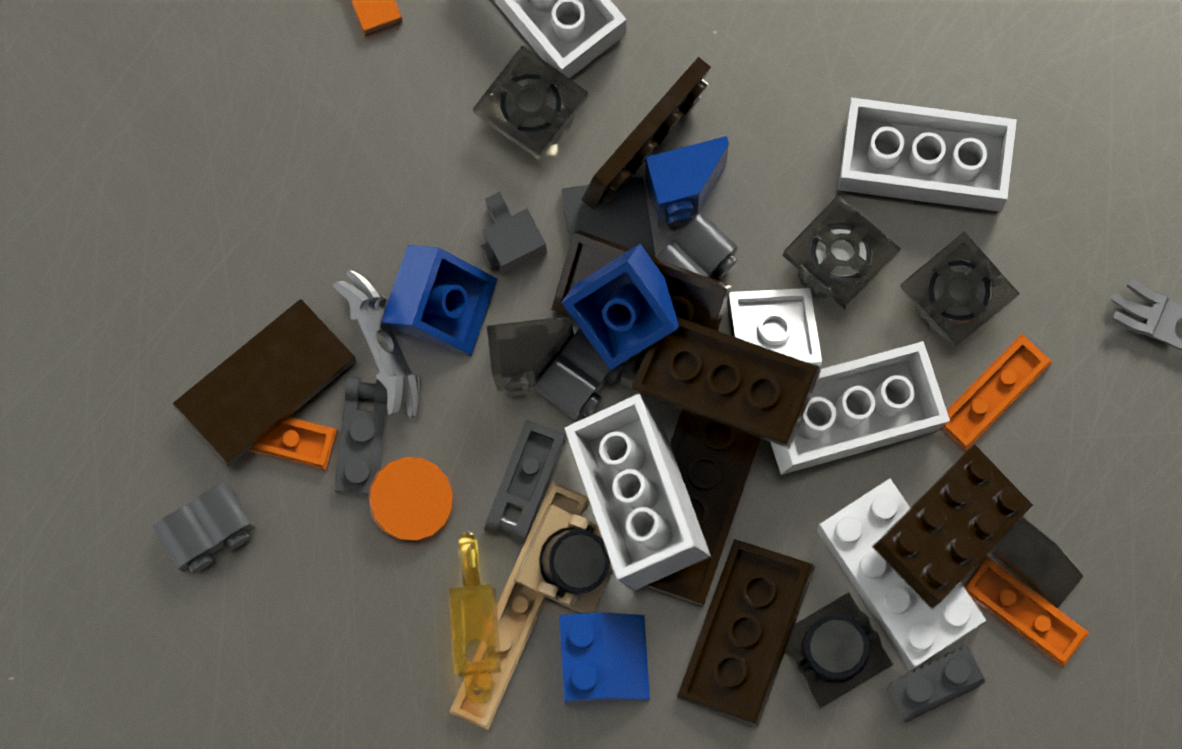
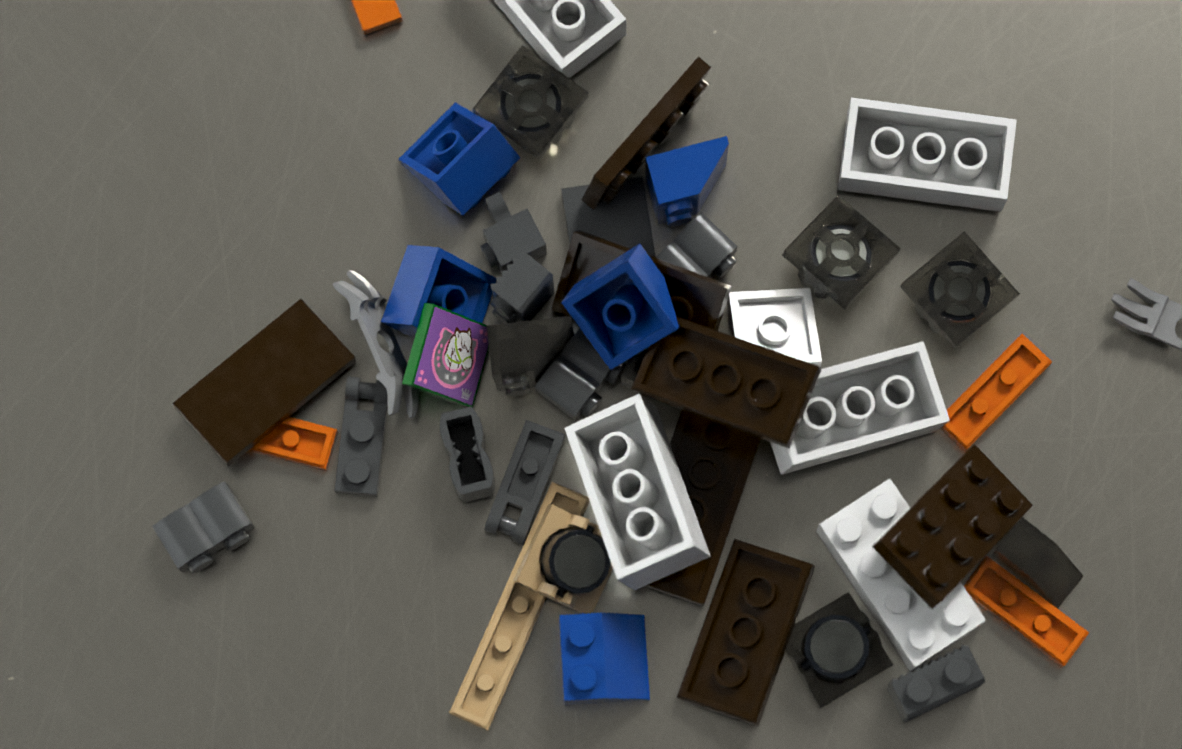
(410, 498): orange tile -> none
(447, 355): none -> tile
(460, 158): none -> blue slope
(465, 445): none -> dark grey brick
(474, 618): clear yellow piece -> none
(521, 290): none -> dark grey brick

